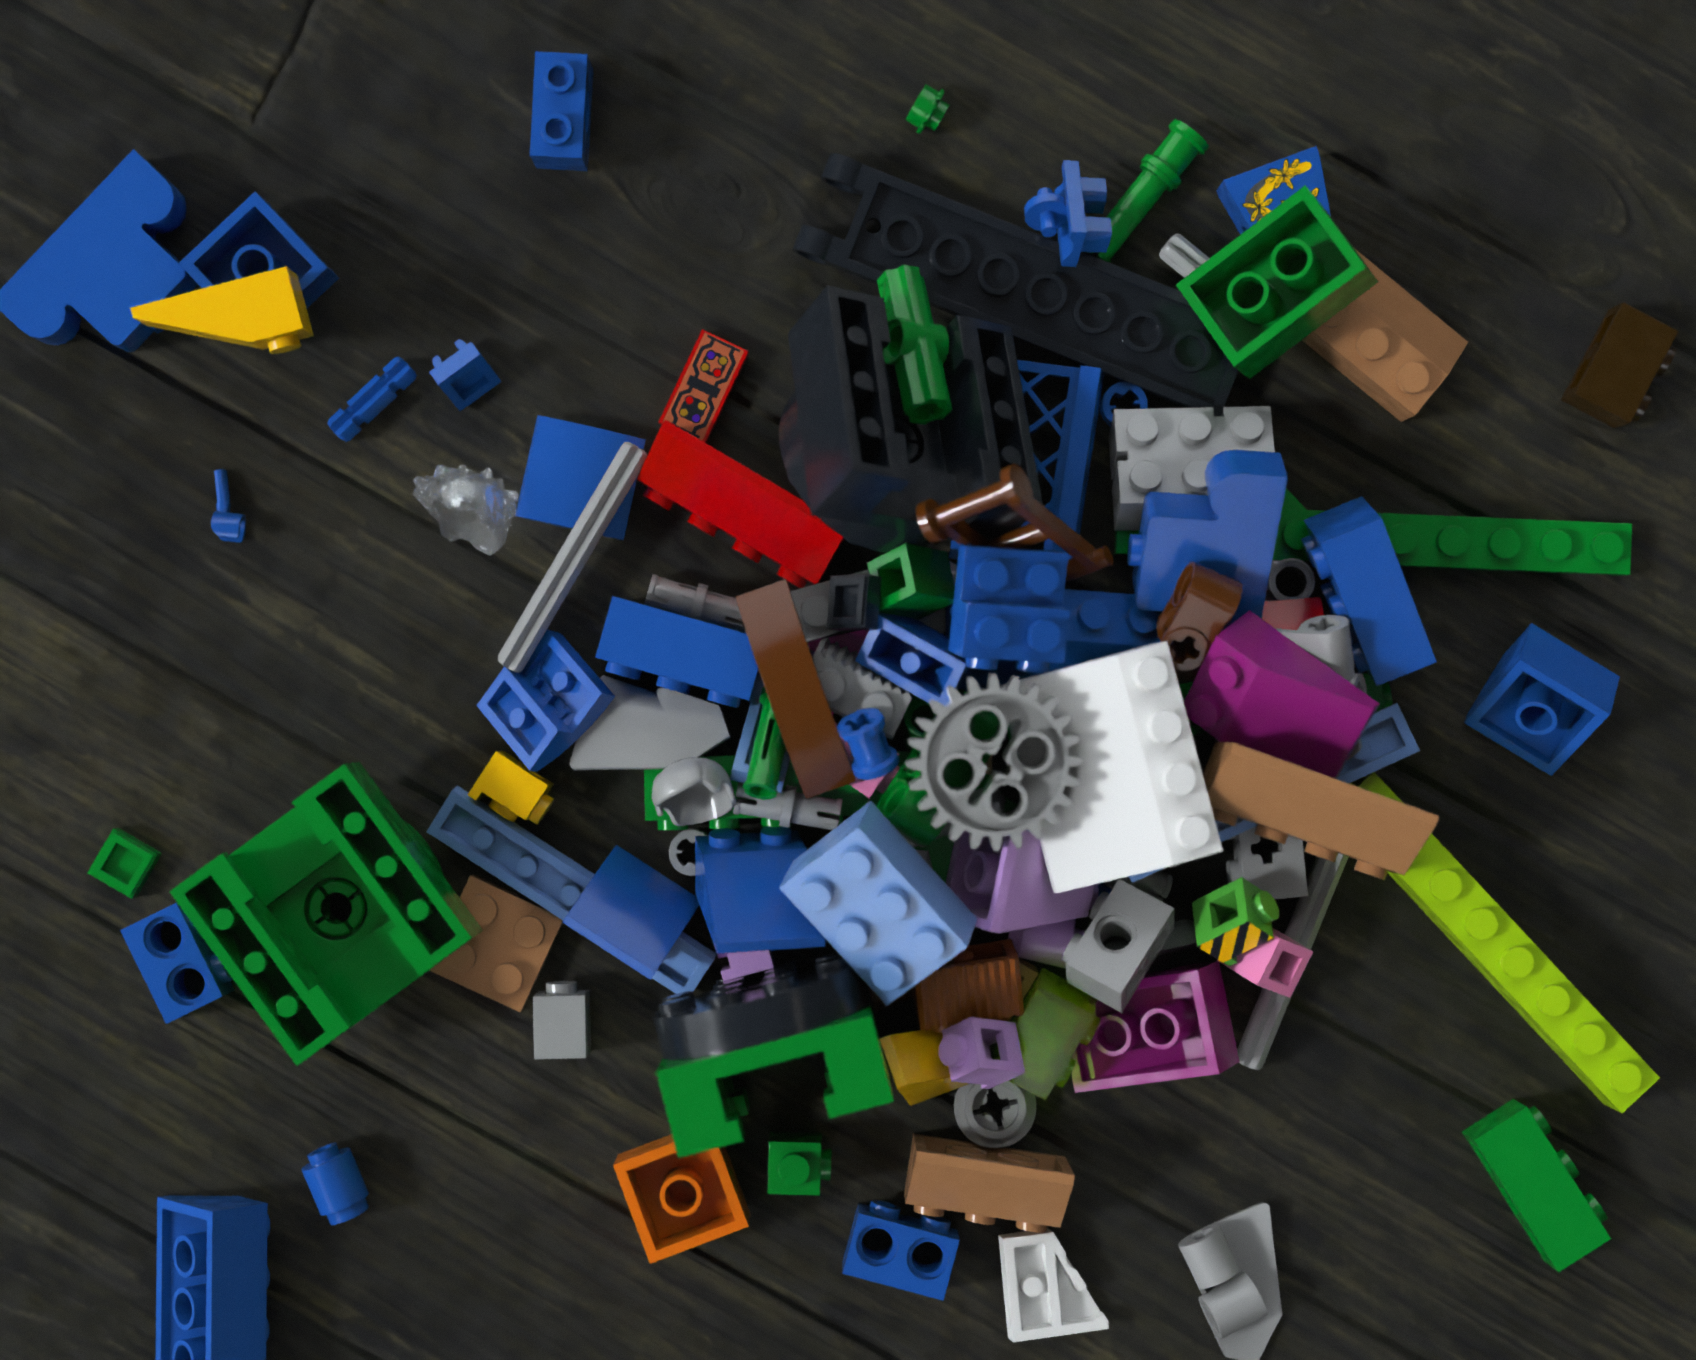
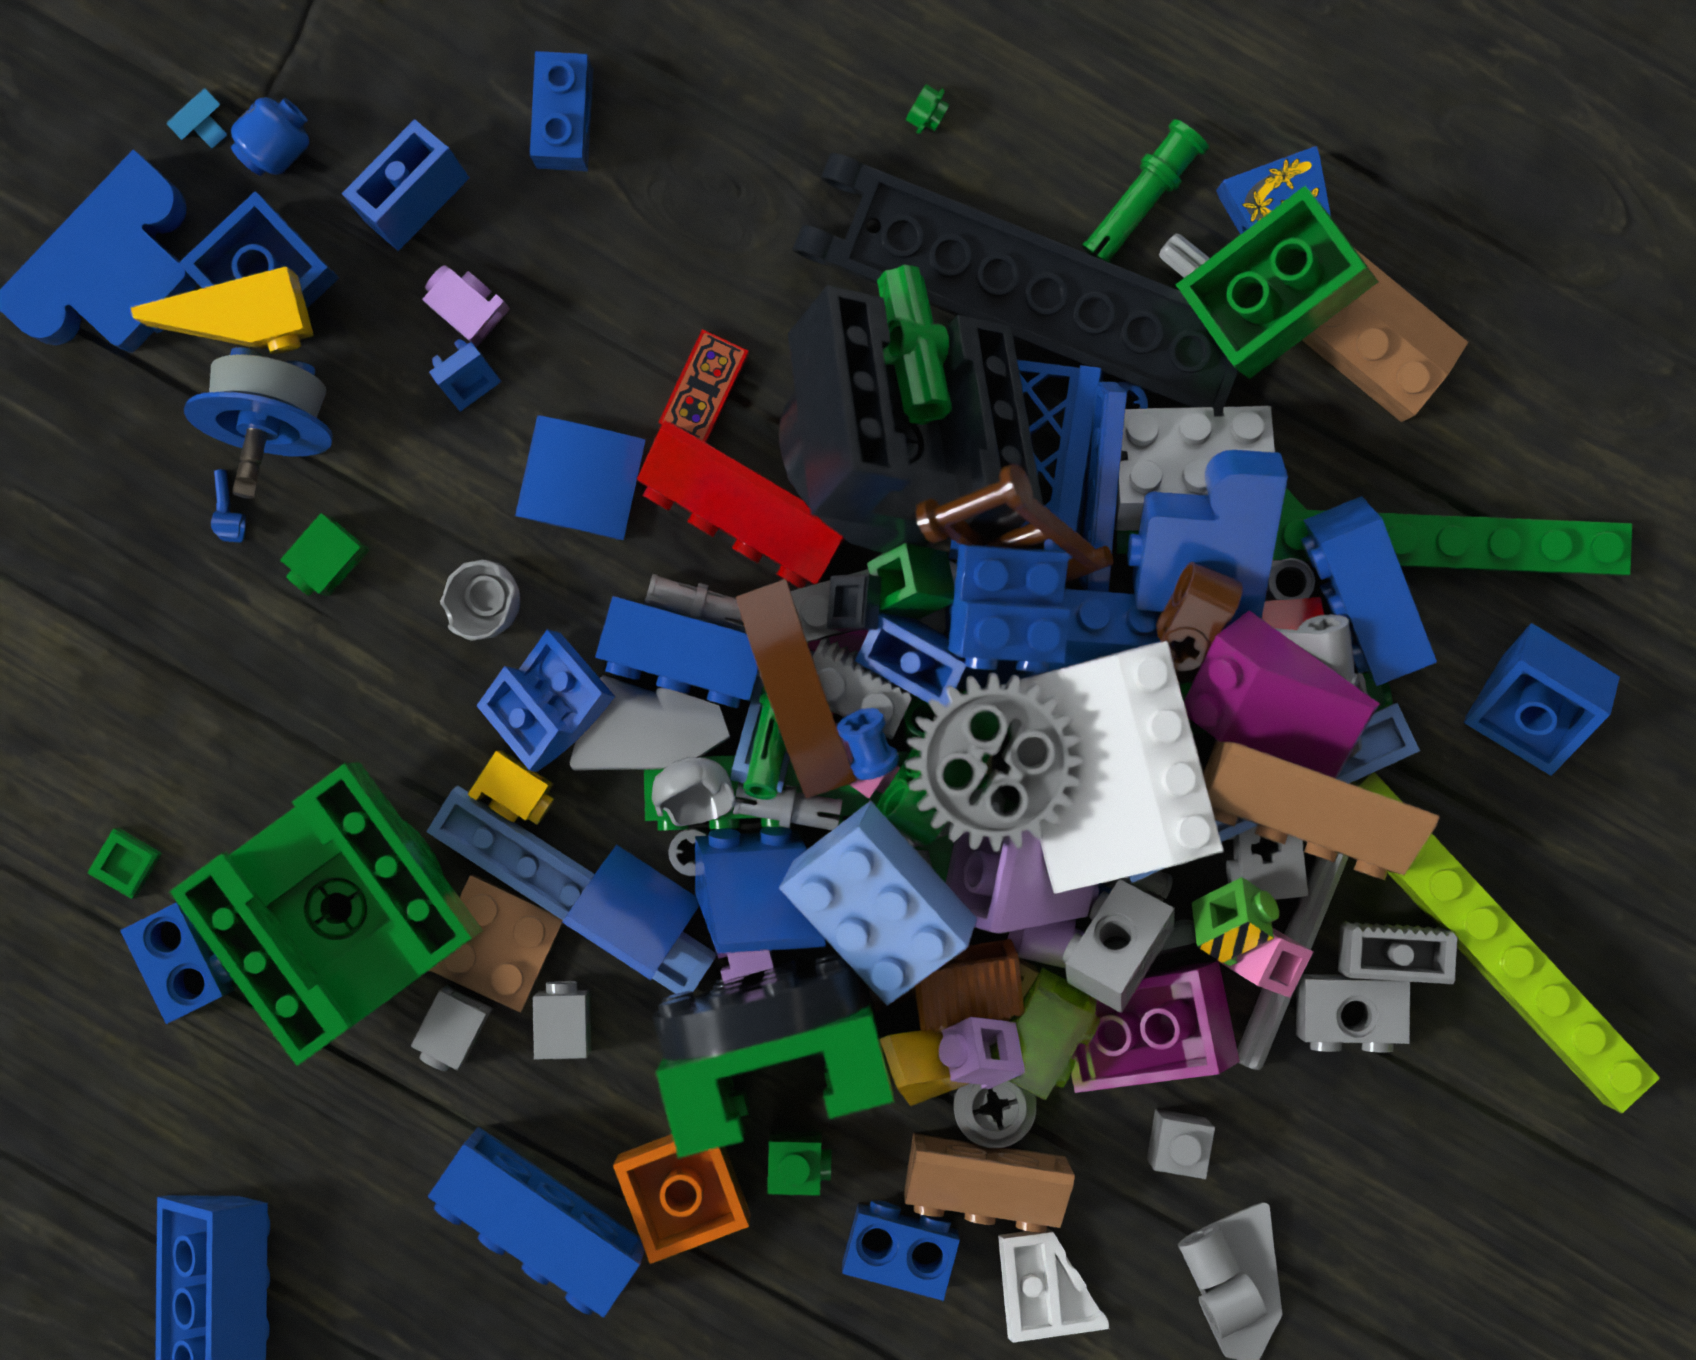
(197, 116): none -> dark azure tile
(261, 409): none -> piece
(270, 136): none -> blue head
(323, 556): none -> green brick
(336, 1183): blue brick -> none
(372, 399): blue axle -> none
(406, 185): none -> blue brick
(450, 1029): none -> light grey brick
(464, 303): none -> lavender brick
(468, 505): clear hair -> none
(480, 600): none -> light grey hair
(538, 1223): none -> blue brick
(572, 557): light grey axle -> none
(1065, 214): blue hips -> none
(1103, 476): none -> blue tile
(1180, 1144): none -> light grey brick
(1325, 995): none -> light grey brick
(1397, 953): none -> light grey brick
(1538, 1183): green brick -> none
(1621, 366): dark brown brick -> none

